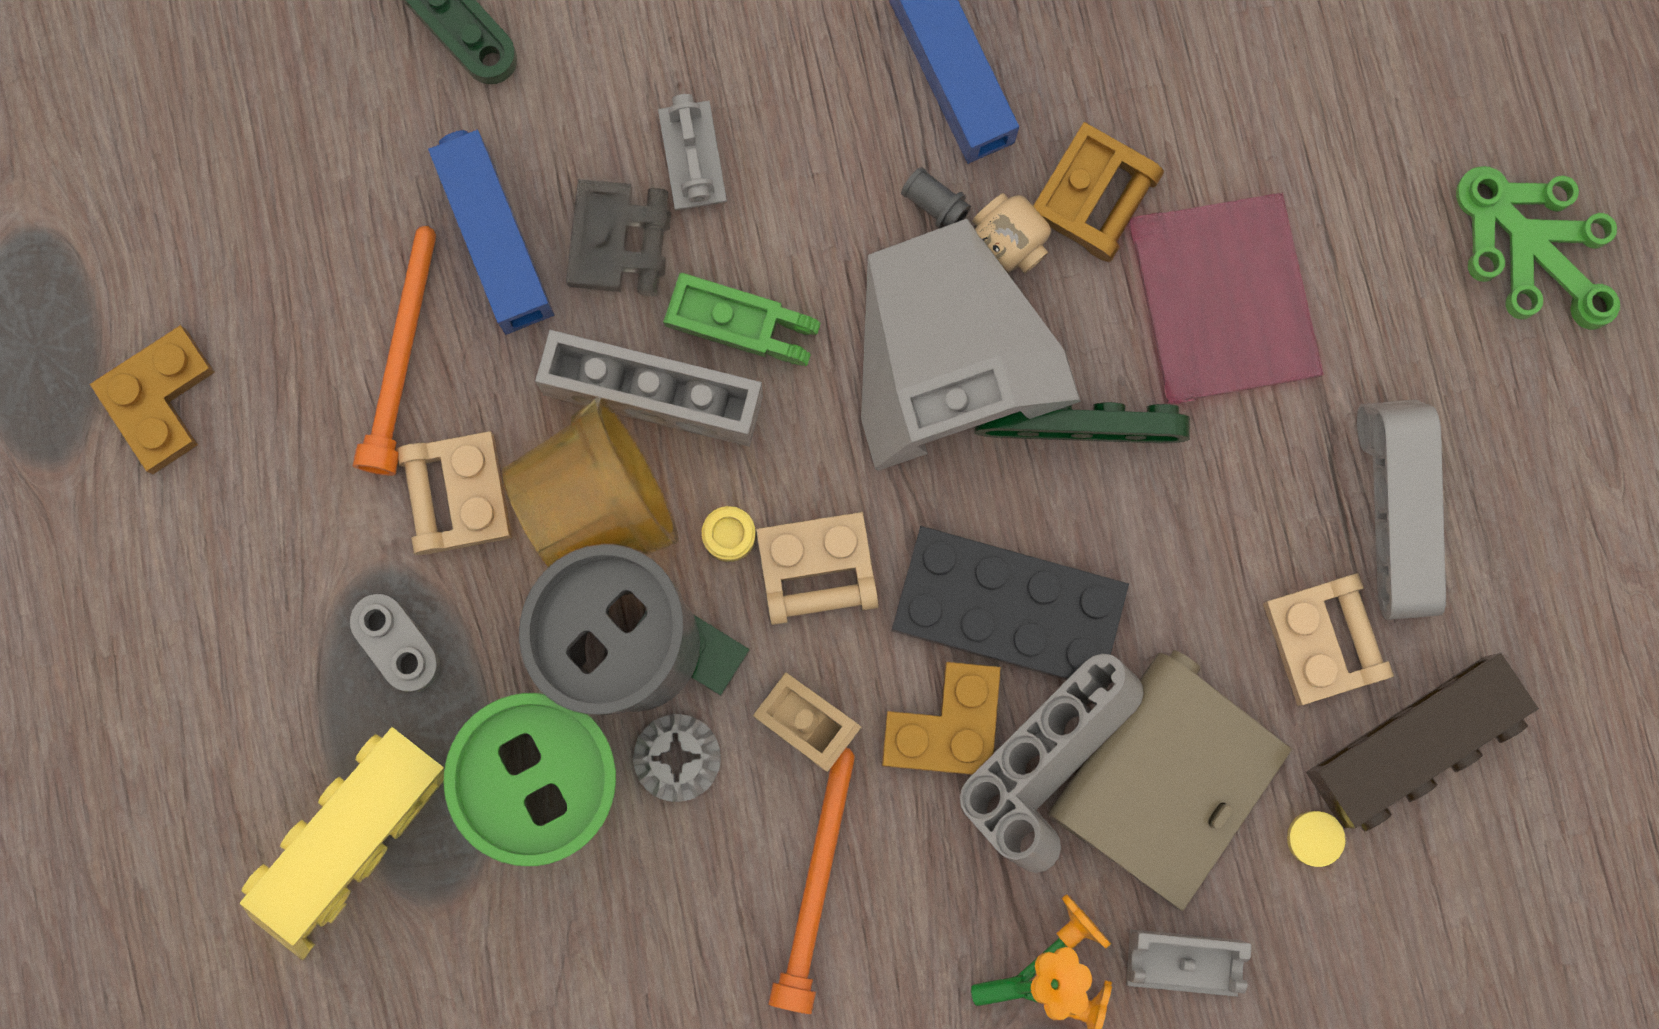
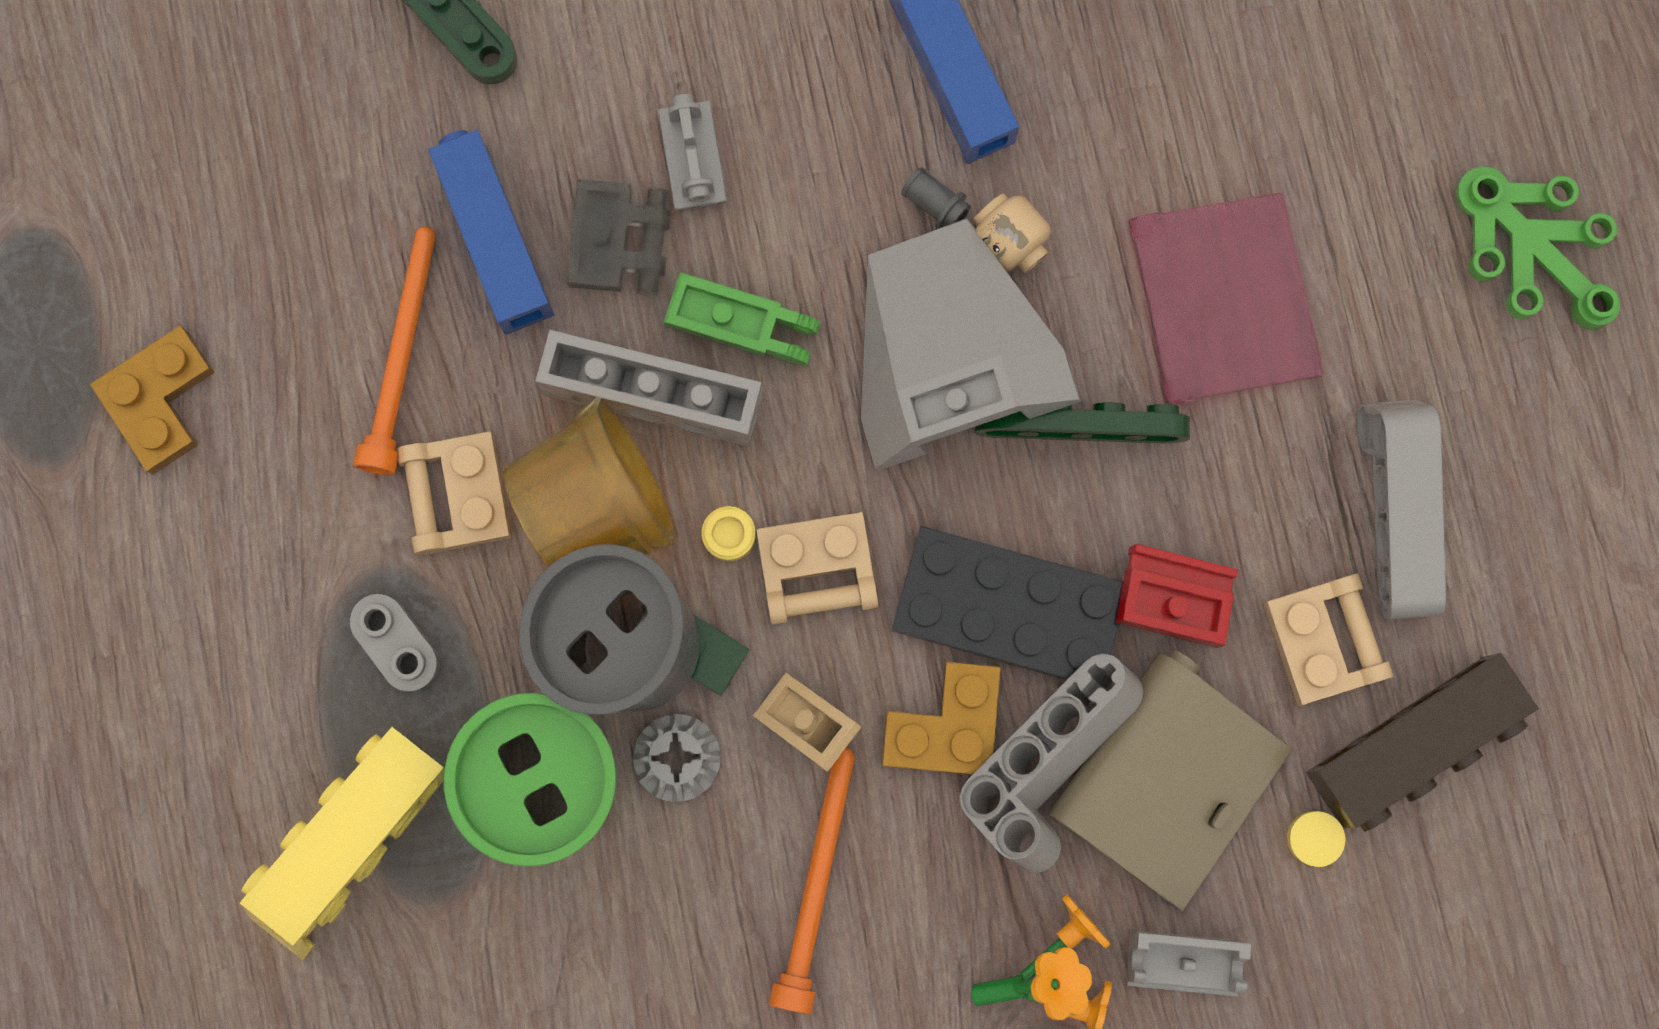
(1081, 182): pearl gold plate -> none
(1177, 596): none -> red plate

